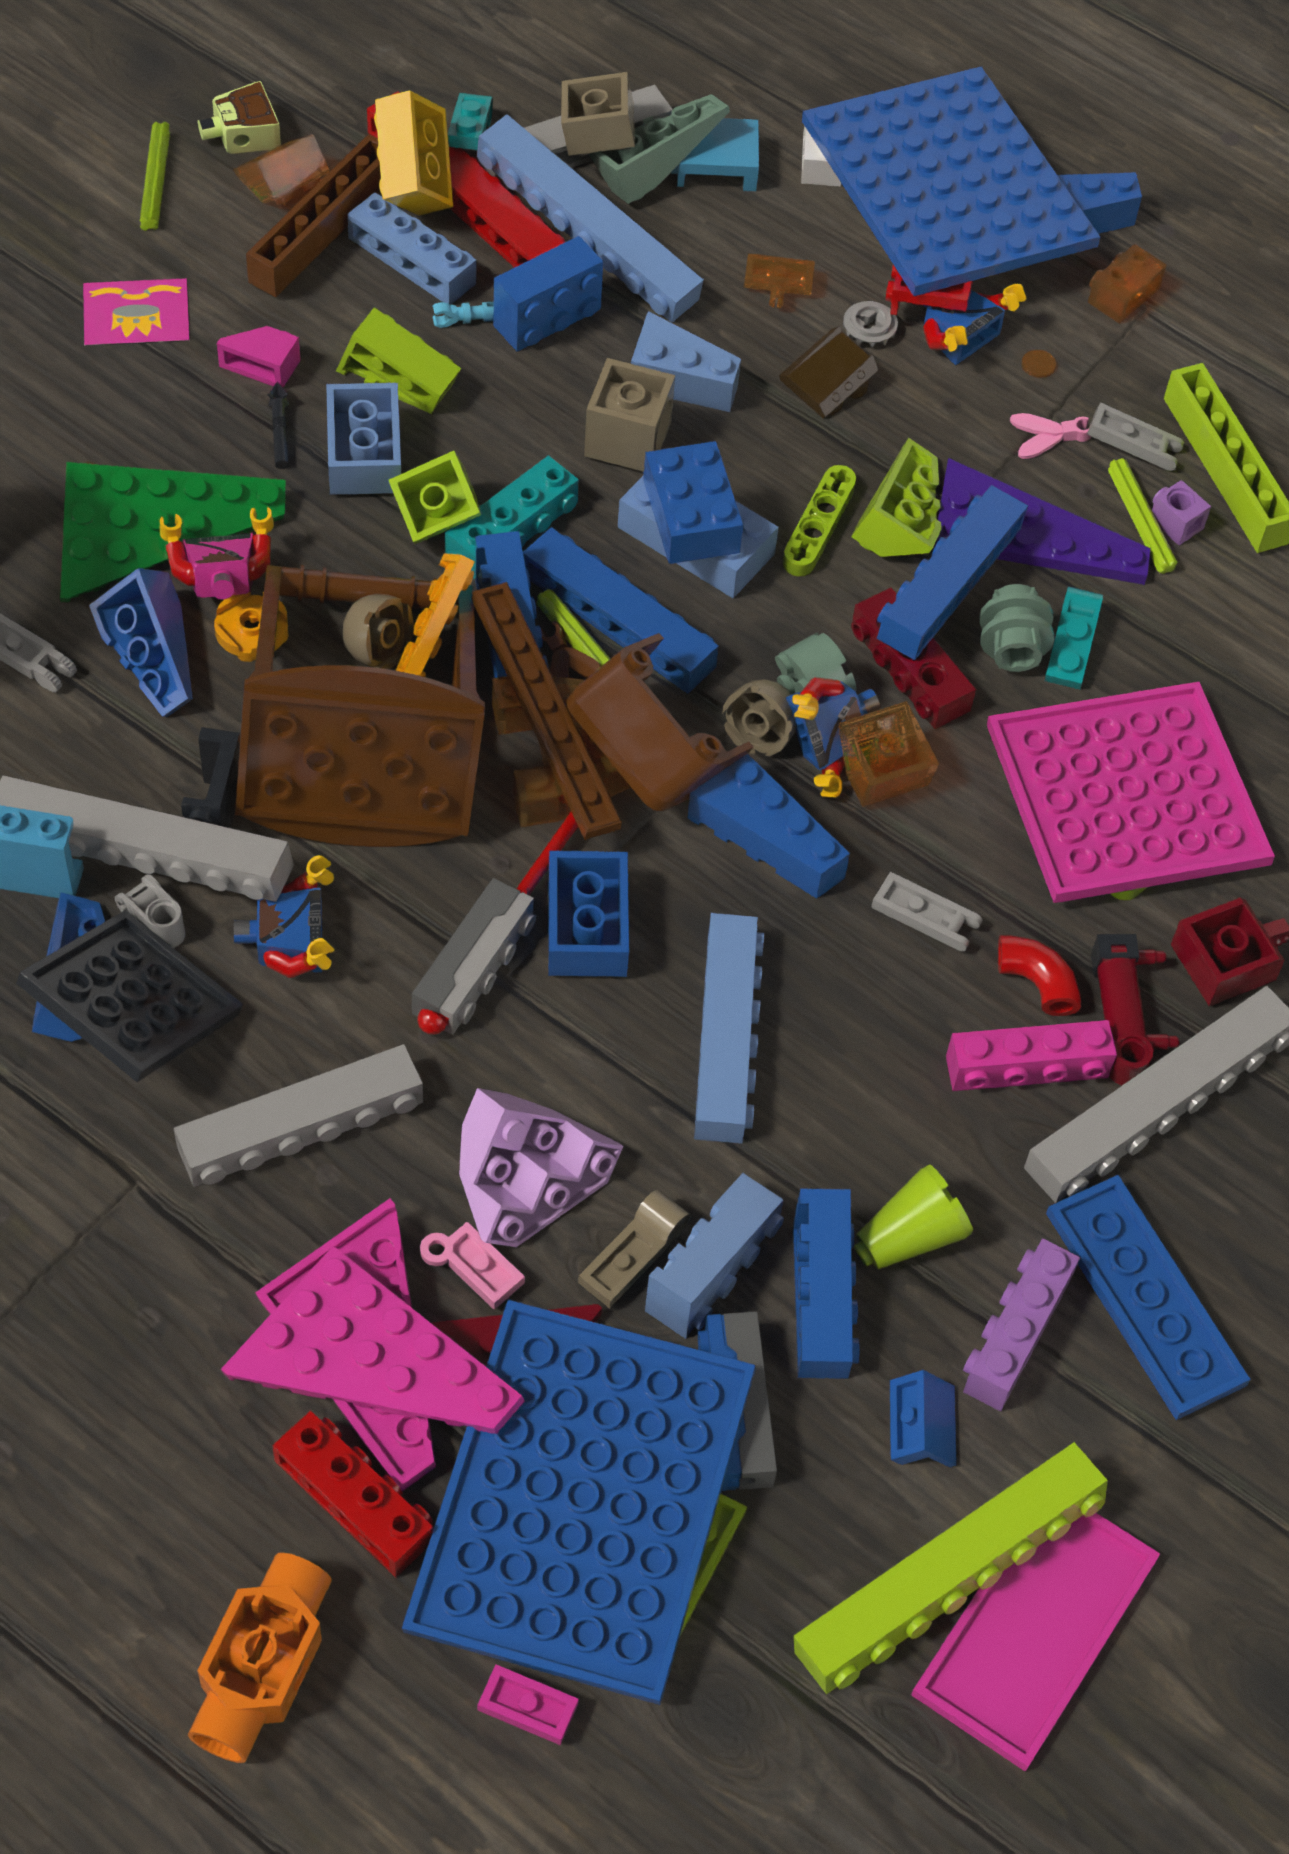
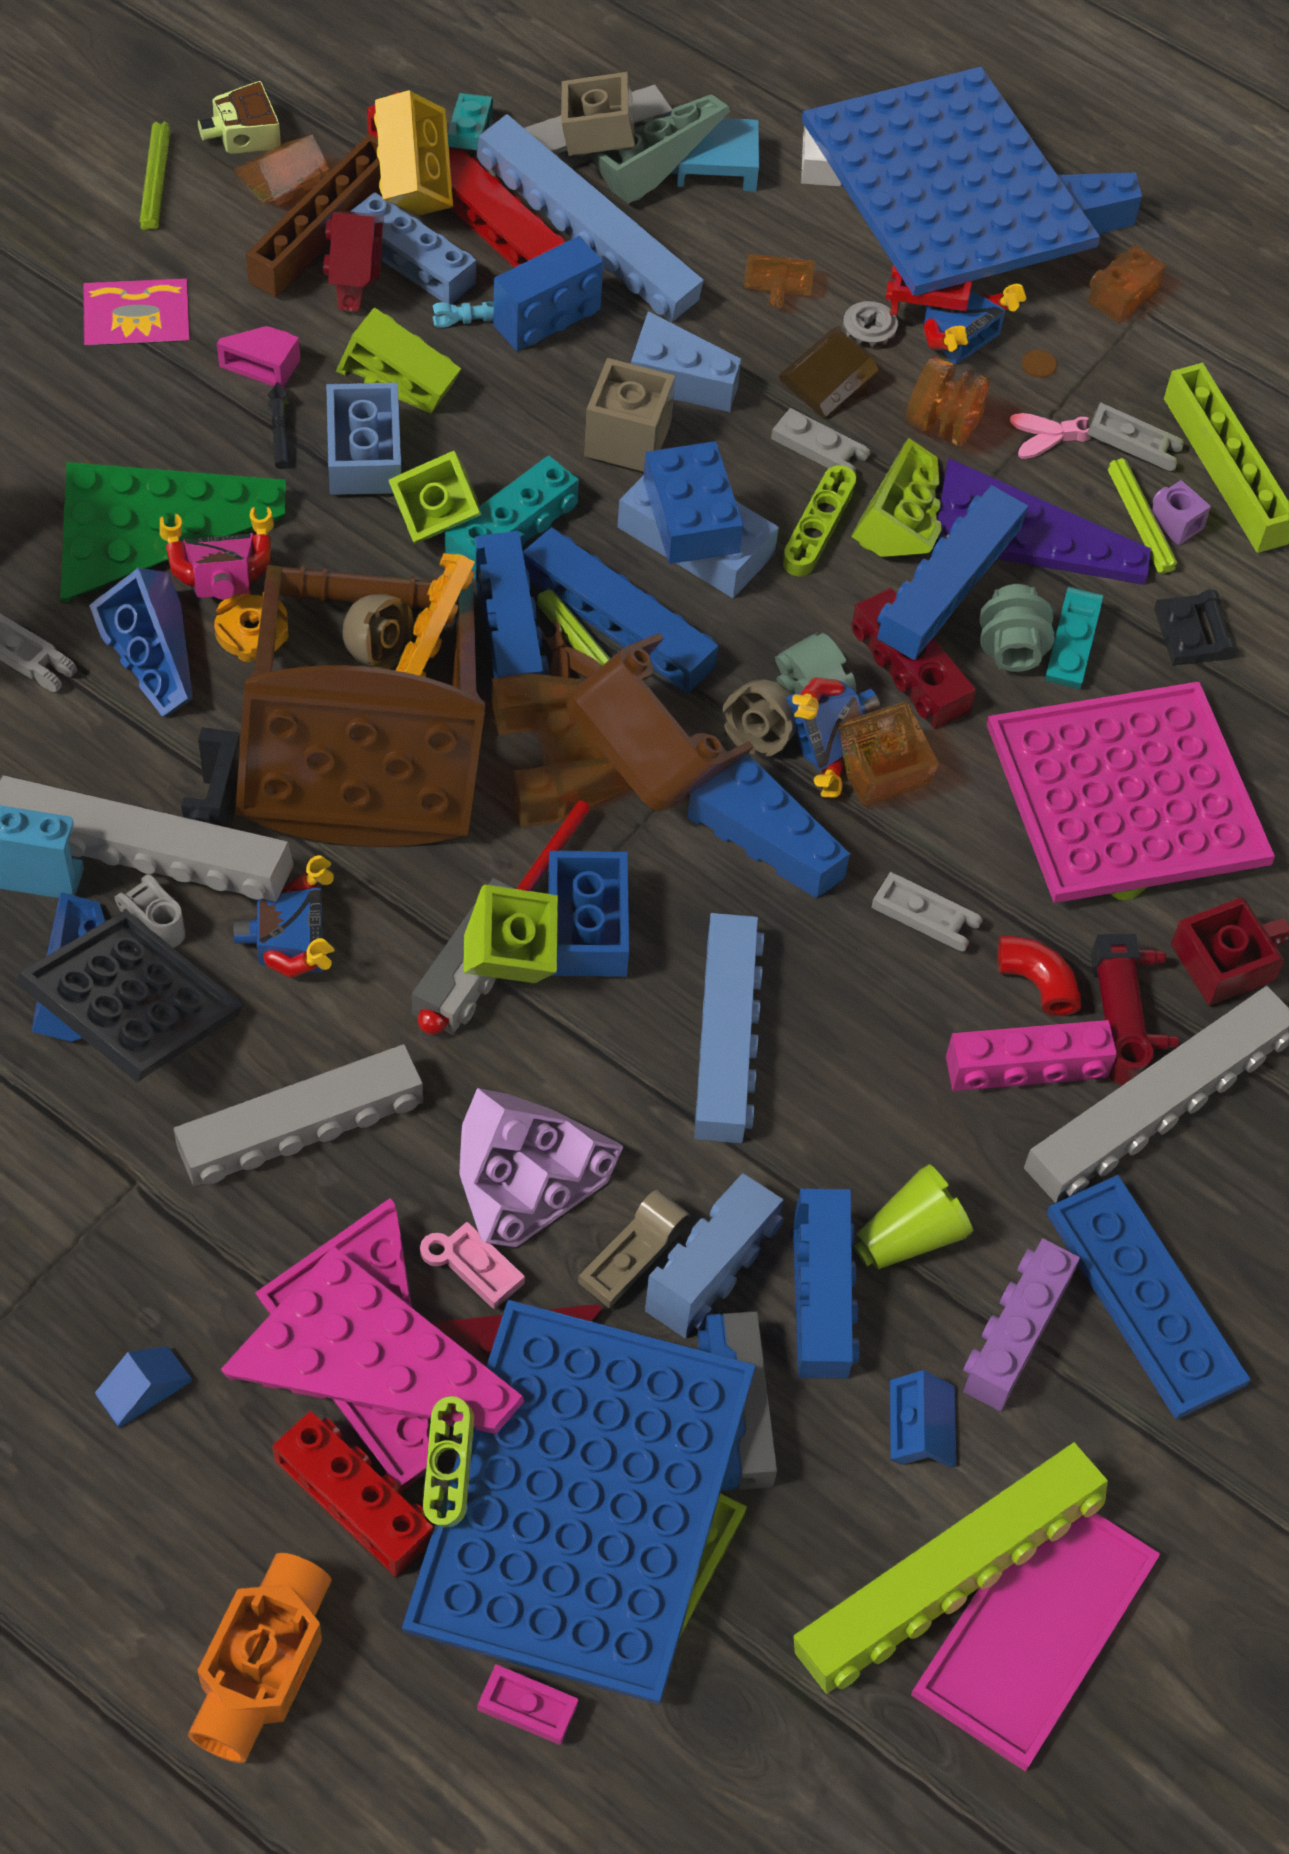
(140, 1383): none -> blue slope
(353, 255): none -> dark red hinge
(464, 1430): none -> lime beam
(512, 935): none -> lime slope
(546, 711): reddish brown tile -> none
(817, 441): none -> light grey hinge
(953, 403): none -> clear orange wheel
(1184, 632): none -> black plate

